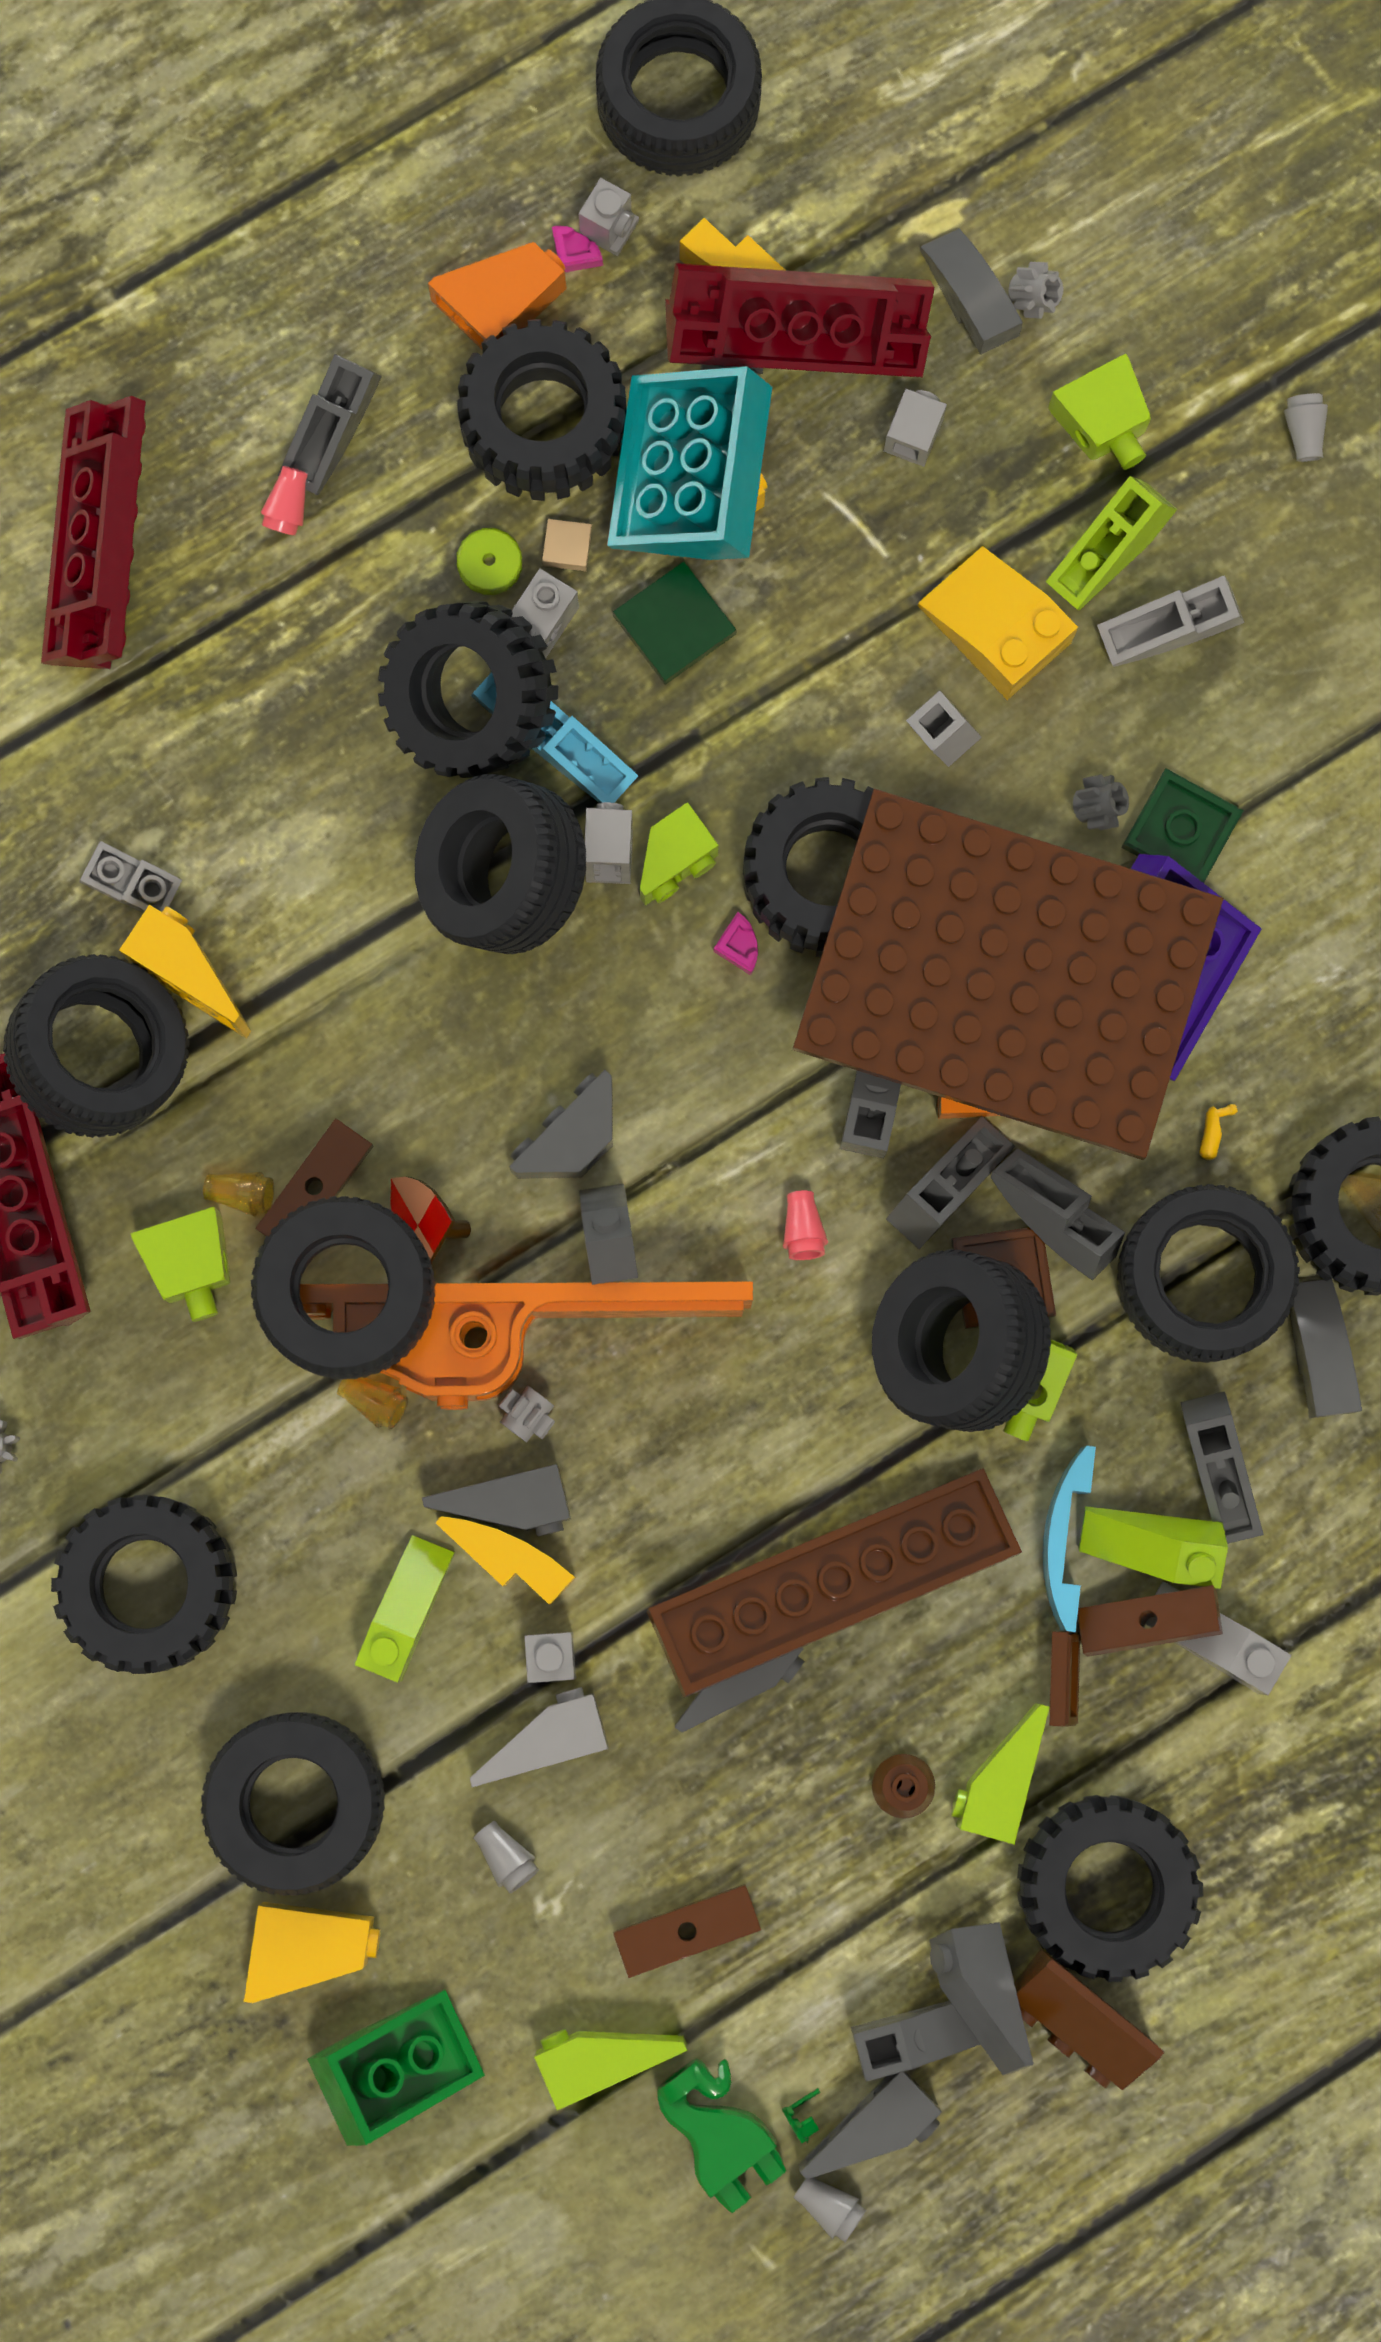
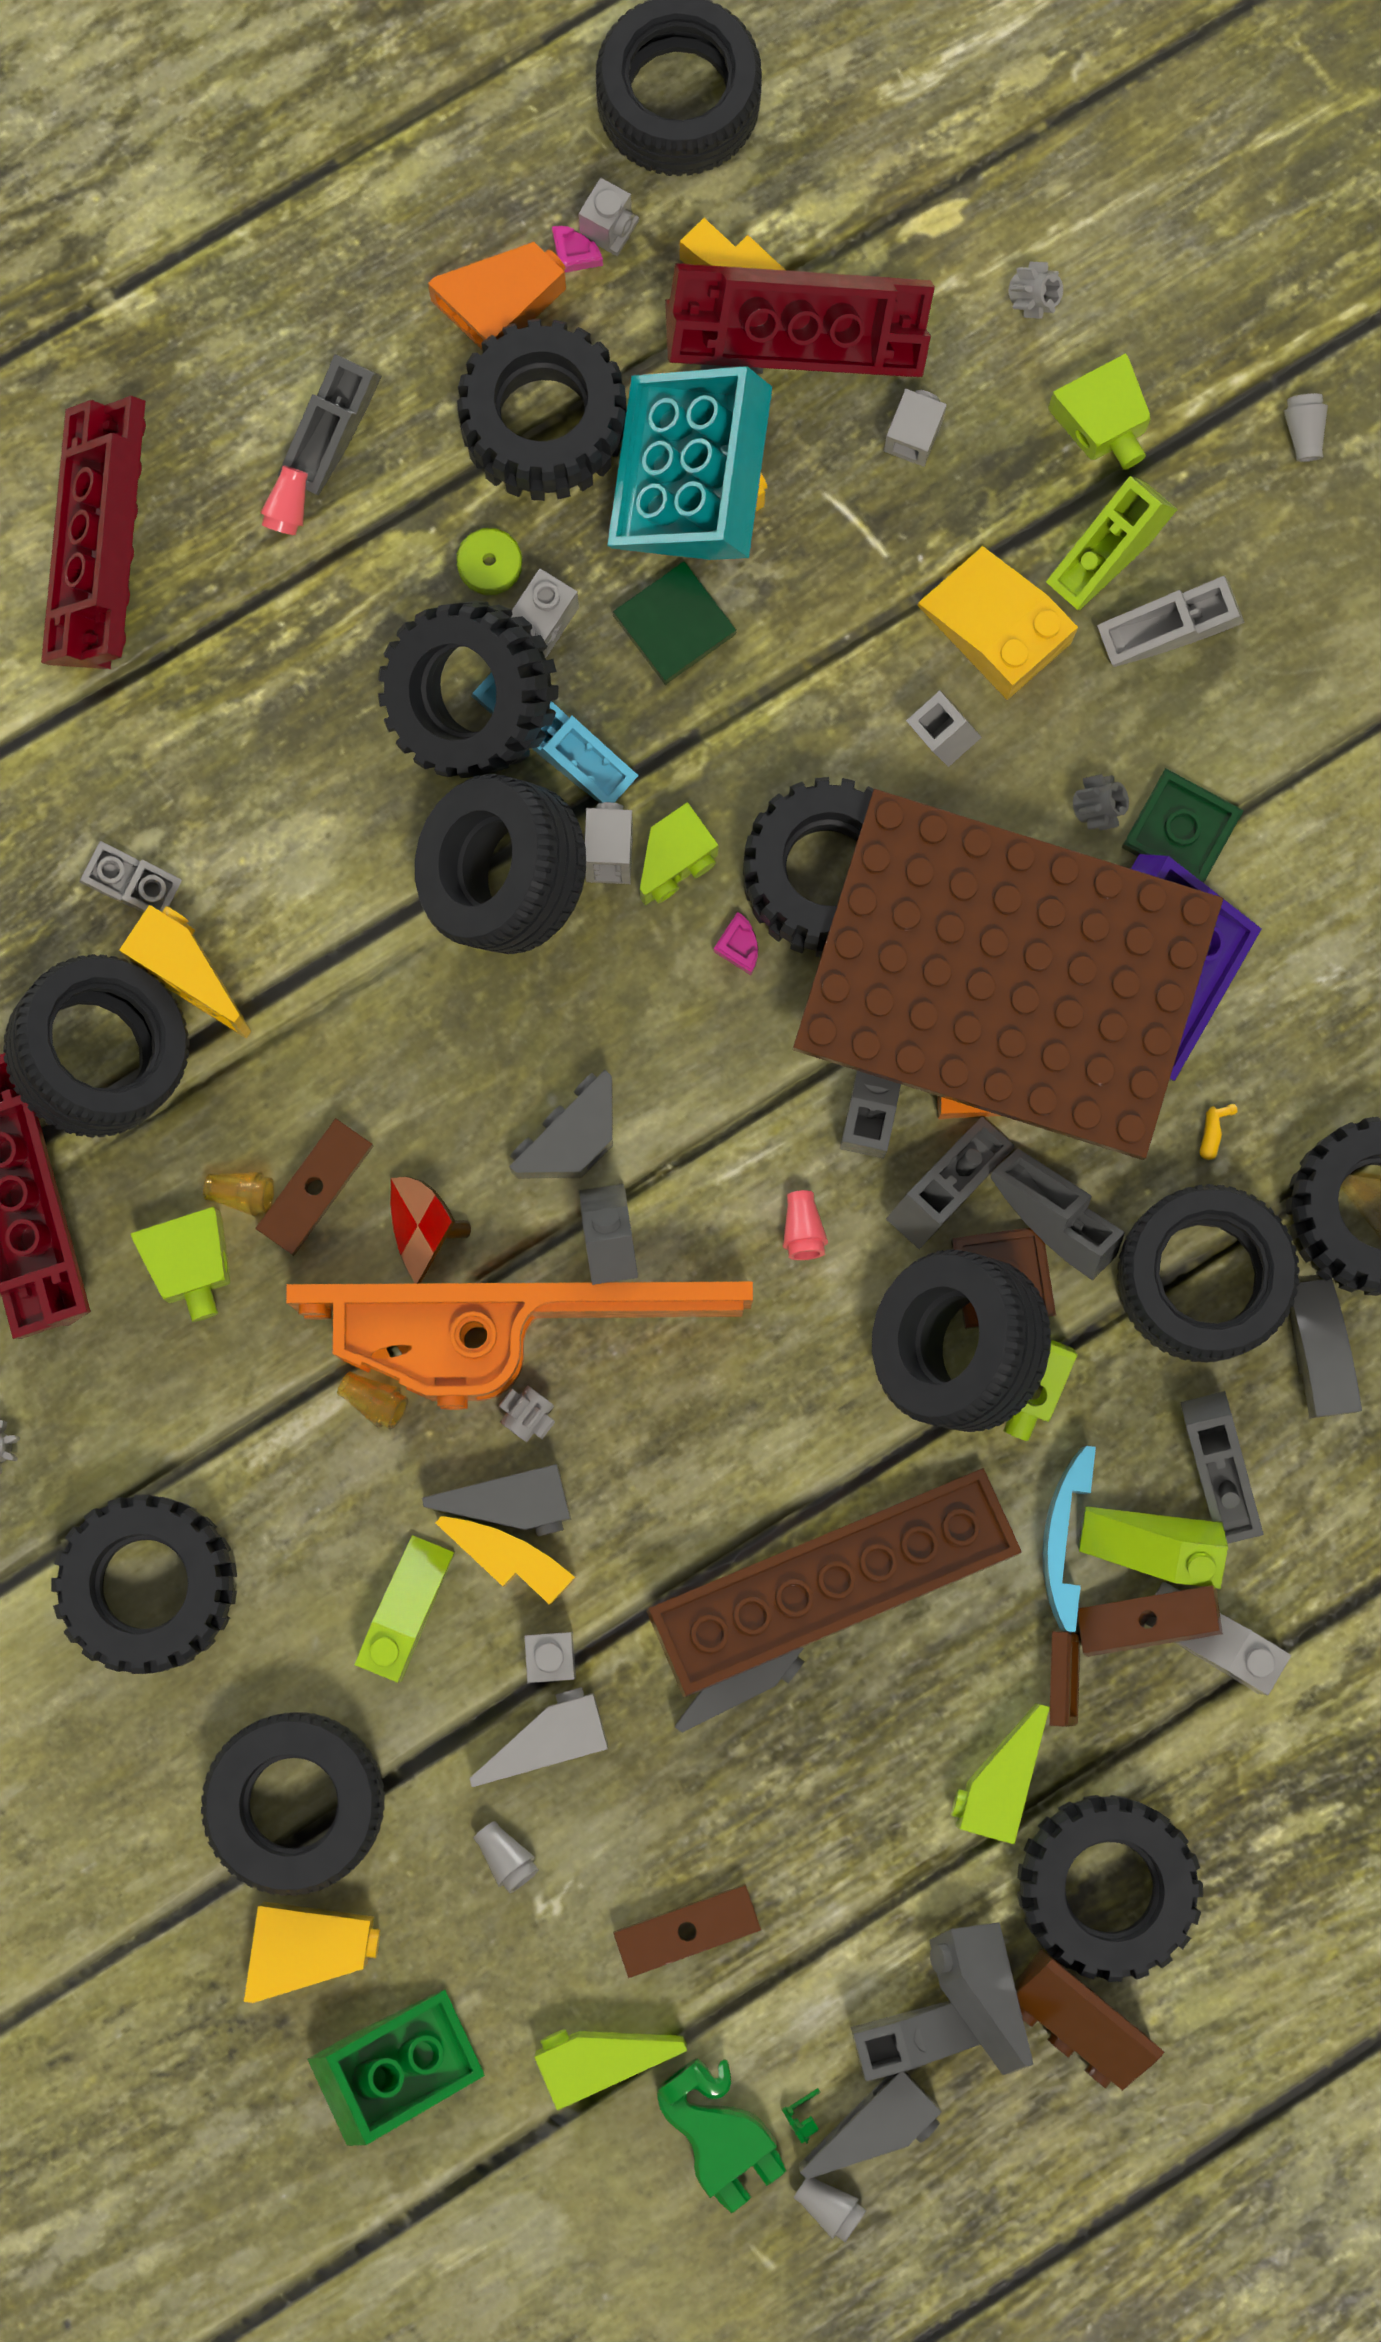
(302, 1238): black tyre -> none
(567, 545): tan tile -> none
(911, 1772): reddish brown cone -> none
(972, 291): dark grey slope -> none

